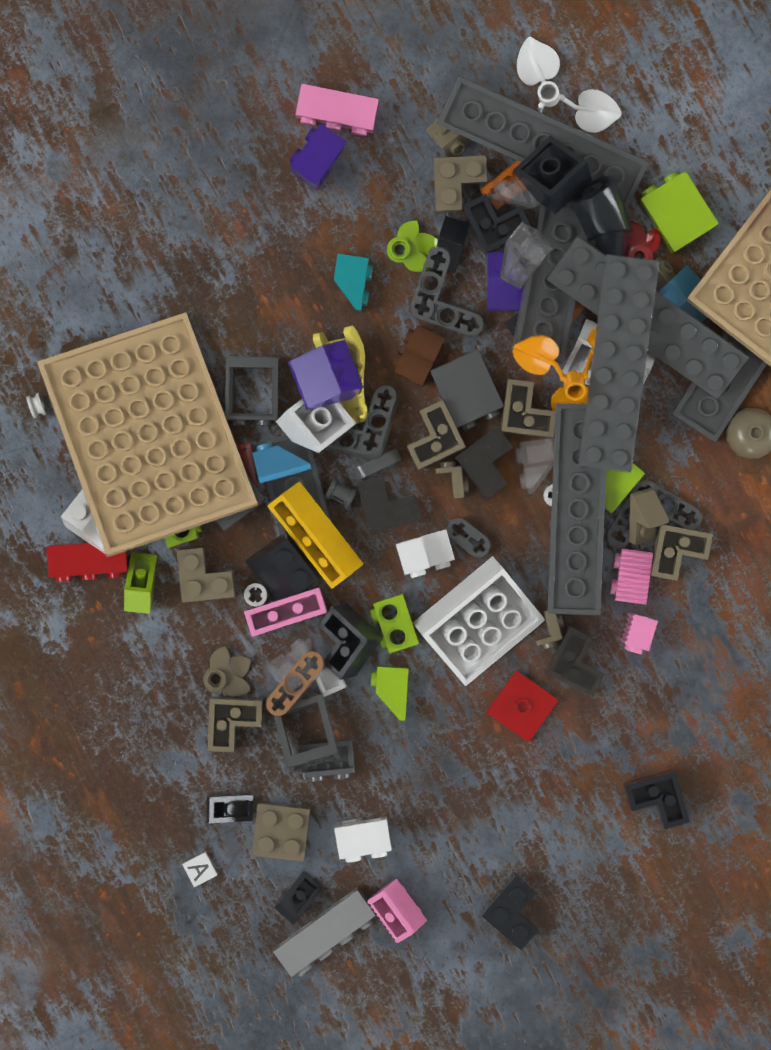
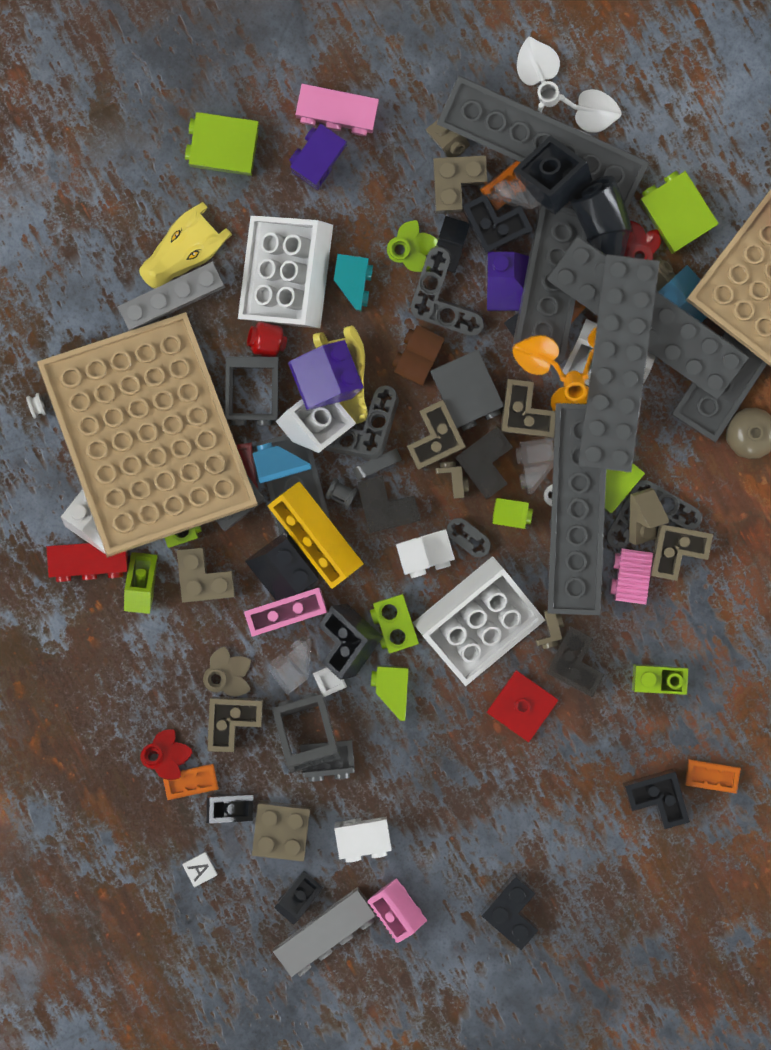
(170, 755): none -> red plate
(171, 296): none -> light grey brick
(186, 246): none -> light yellow animal
(192, 782): none -> orange plate
(222, 143): none -> lime brick
(247, 594): white bush -> none
(266, 339): none -> red head
(284, 683): medium nougat beam -> none
(285, 271): none -> white slope
(511, 513): none -> lime slope
(523, 255): clear slope -> none
(638, 633): bright pink brick -> none
(659, 679): none -> lime slope
(712, 776): none -> orange plate

